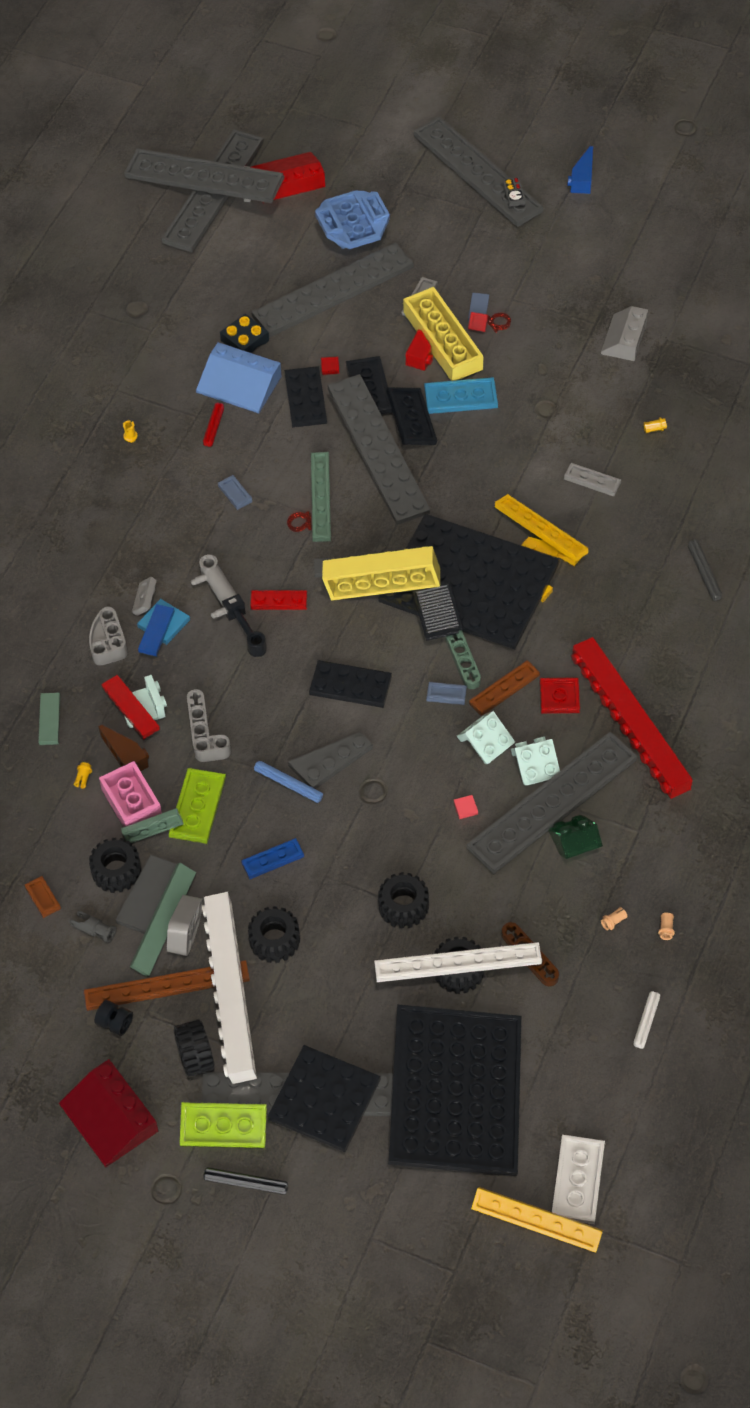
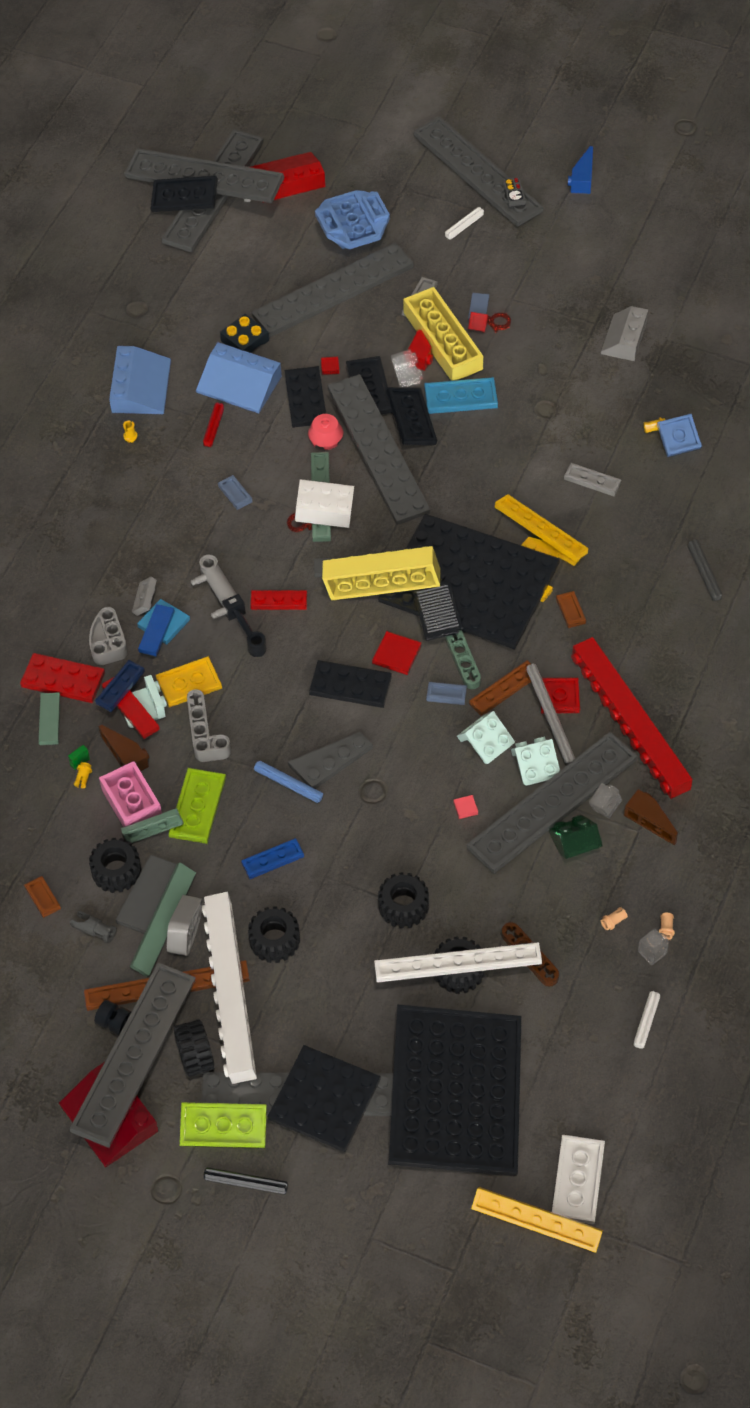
(63, 677): none -> red plate
(78, 756): none -> green tile
(120, 685): none -> dark blue tile
(132, 1055): none -> dark grey plate
(139, 381): none -> medium blue slope
(182, 679): none -> yellow tile
(184, 193): none -> black tile
(324, 503): none -> white brick
(325, 431): none -> coral cone
(396, 653): none -> red tile
(406, 370): none -> clear brick
(464, 223): none -> white axle
(550, 713): none -> light grey axle
(570, 609): none -> dark orange tile
(605, 800): none -> clear brick
(647, 813): none -> reddish brown slope
(653, 946): none -> clear brick
(679, 435): none -> medium blue tile

